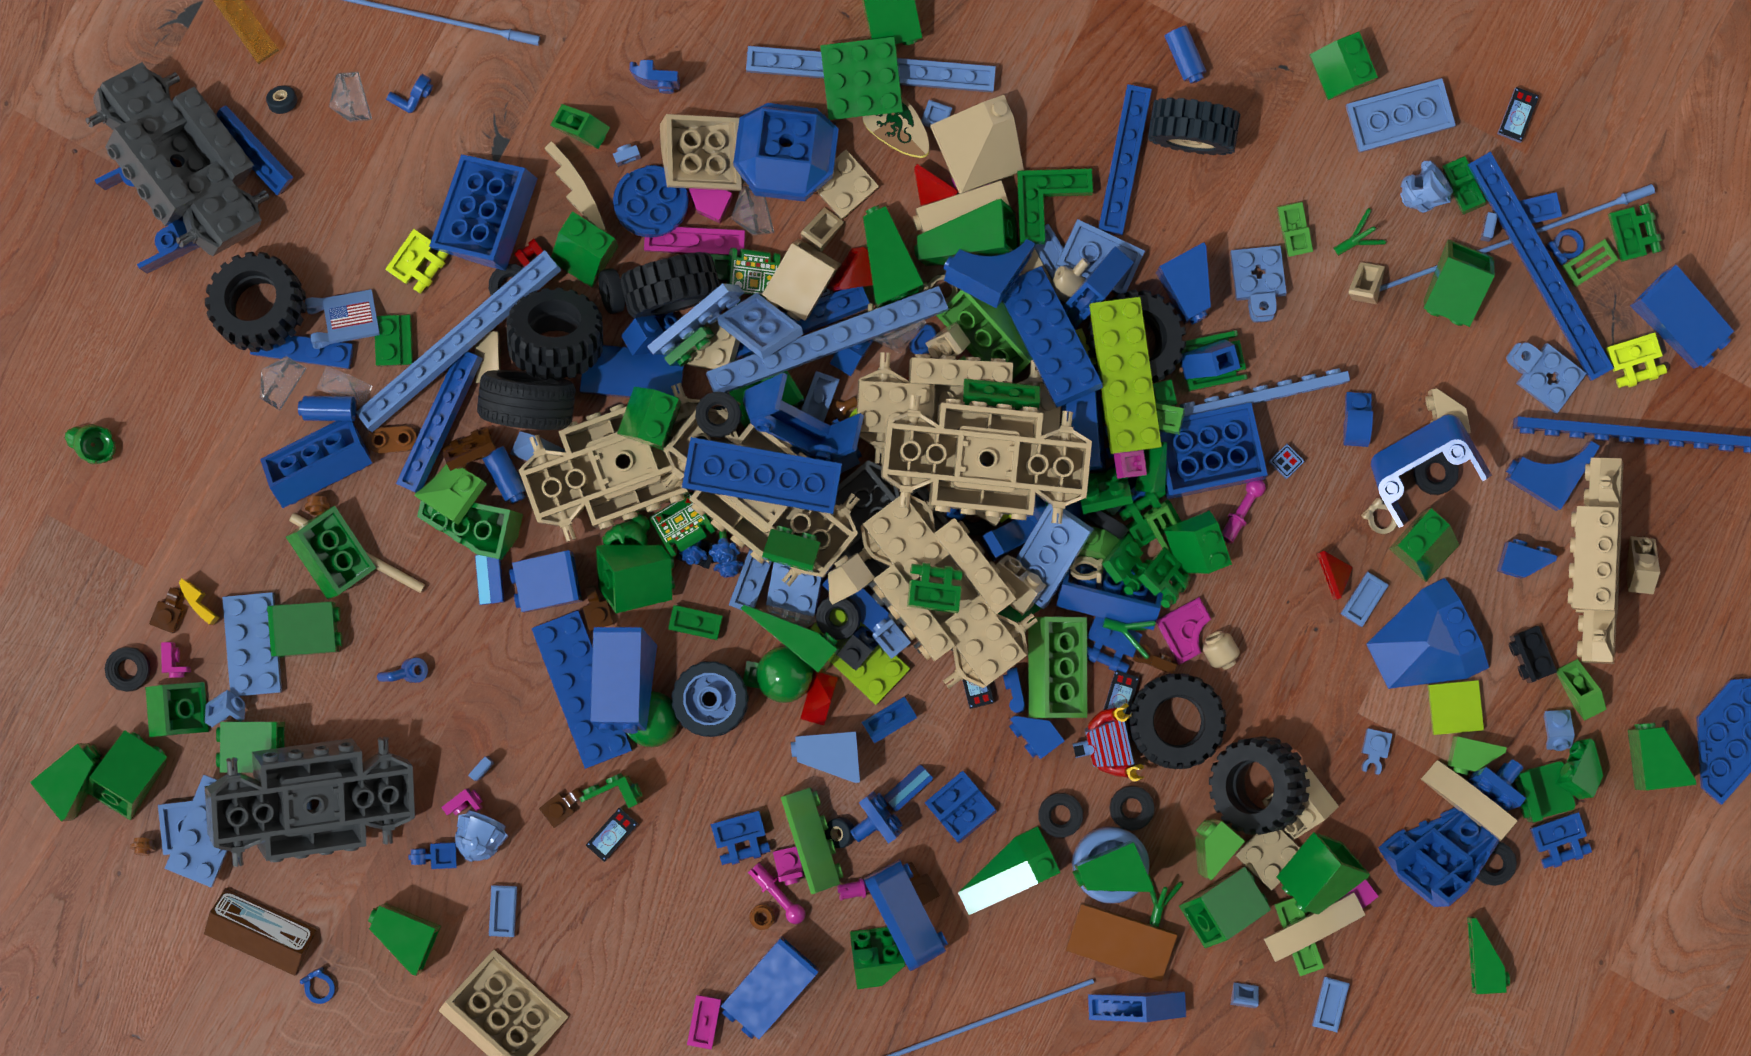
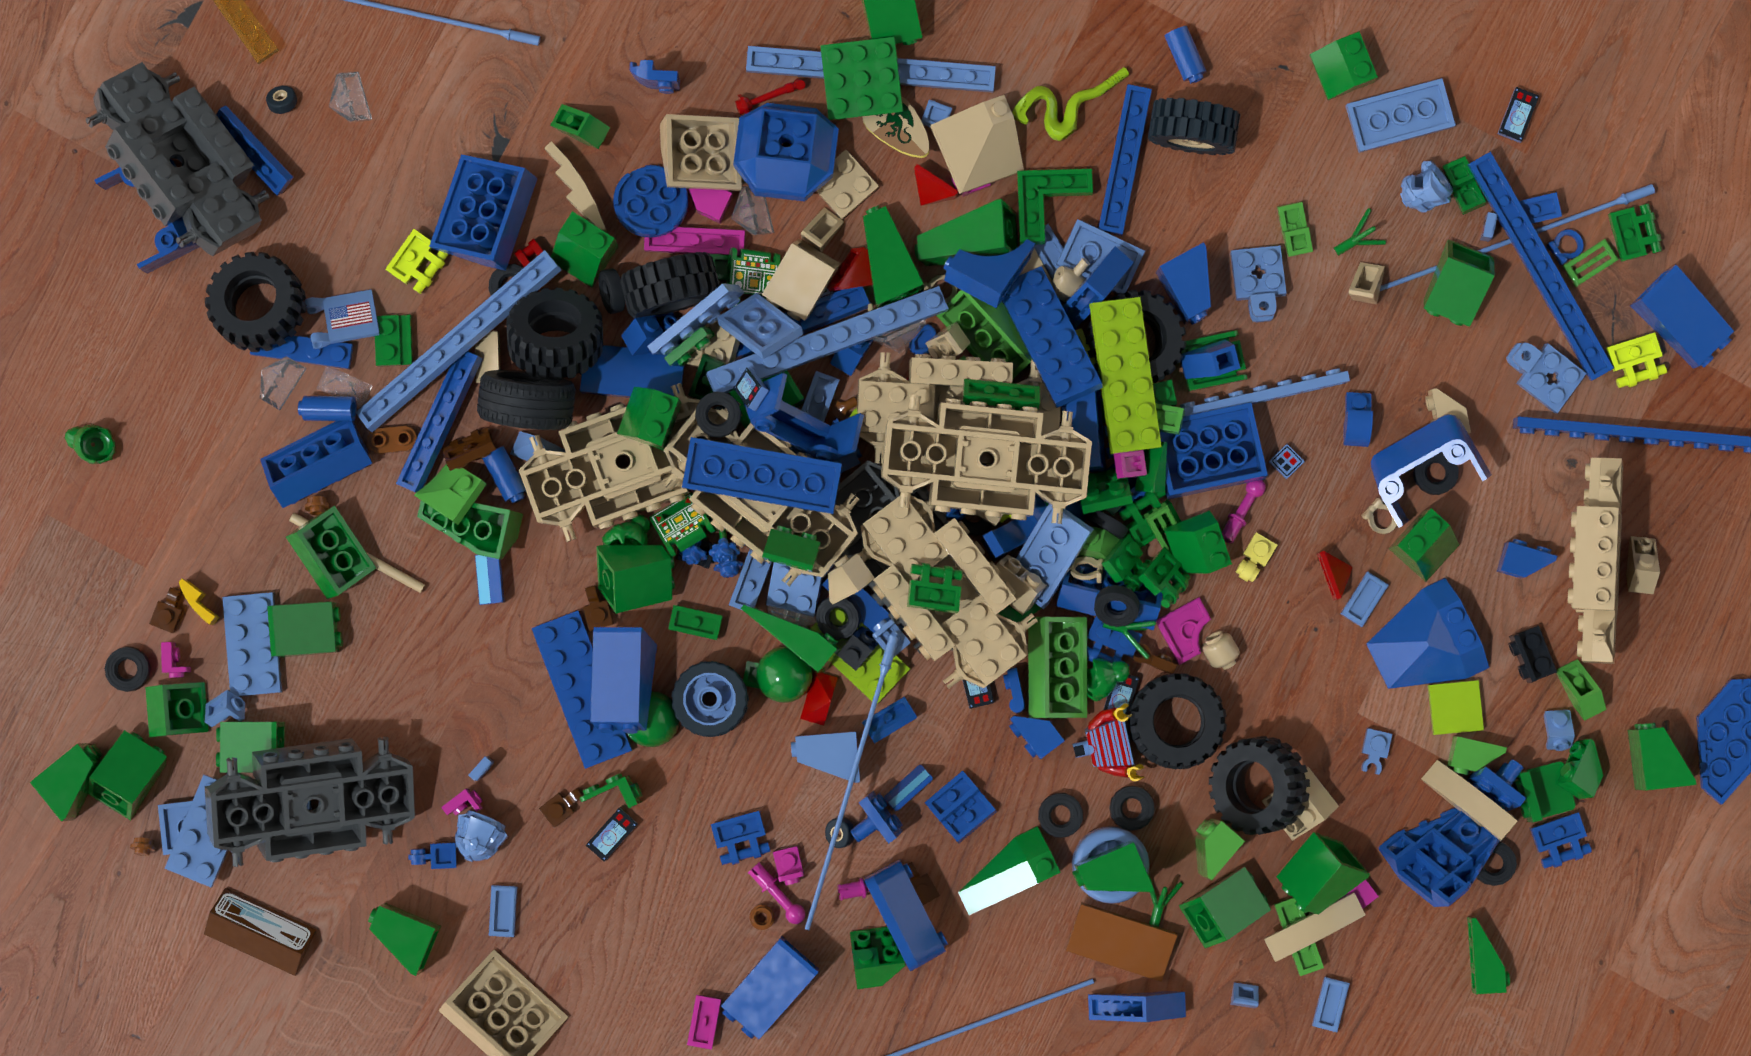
(307, 982): blue piece -> none
(406, 672): blue plate -> none
(421, 89): blue plate -> none
(546, 582): slope -> none
(626, 154): medium blue plate -> none
(701, 384): none -> dark green slope
(744, 104): none -> red piece
(751, 389): none -> tile
(811, 841): bright green slope -> none
(884, 668): none -> medium blue piece
(942, 211): tan brick -> none
(1055, 129): none -> lime animal
(1104, 677): none -> green piece
(1116, 618): none -> black tyre
(1258, 551): none -> light yellow plate
(1267, 855): tan plate -> none
(1550, 482): blue arch -> none

